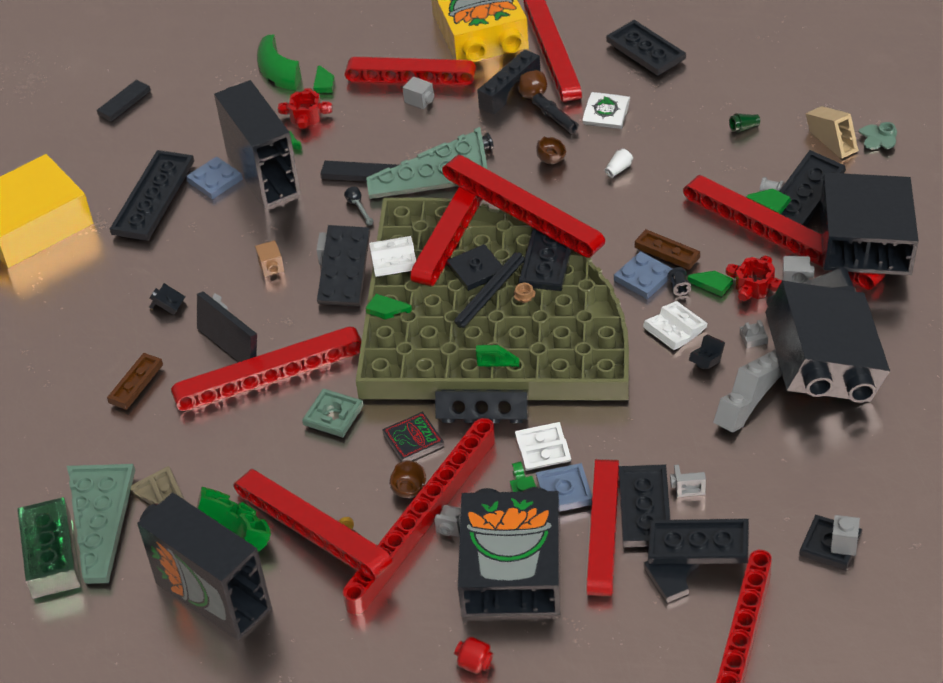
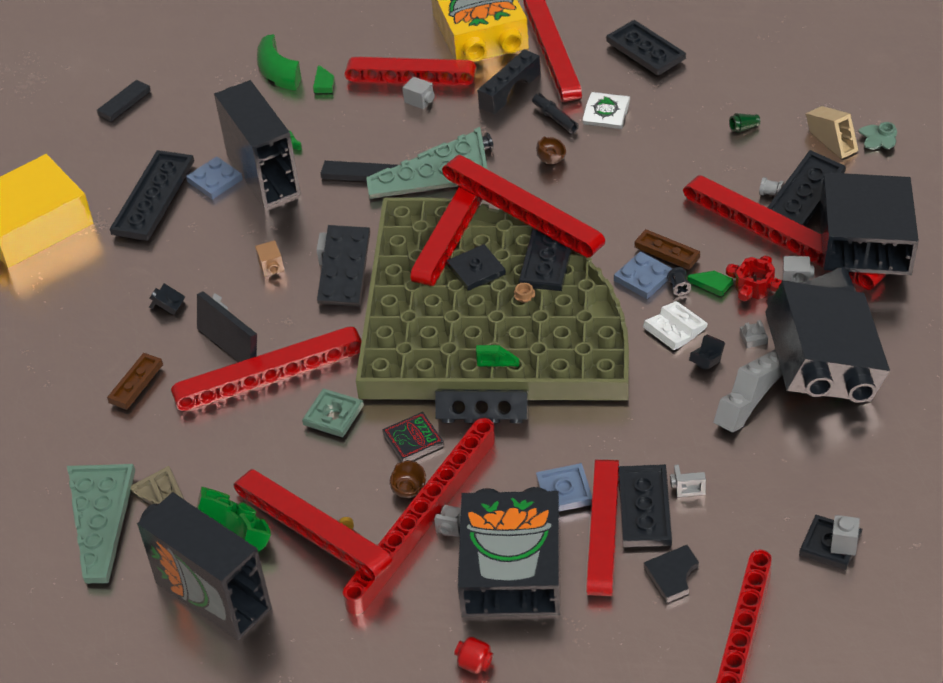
(48, 548): clear green brick -> none
(312, 108): red piece -> none
(354, 196): hinge -> none
(386, 307): green tile -> none
(392, 256): white slope -> none
(489, 290): black axle -> none
(521, 482): green plate -> none
(532, 84): reddish brown hair -> none
(542, 446): white slope -> none
(619, 162): white cone -> none
(698, 541): black tile -> none
(771, 199): green tile -> none

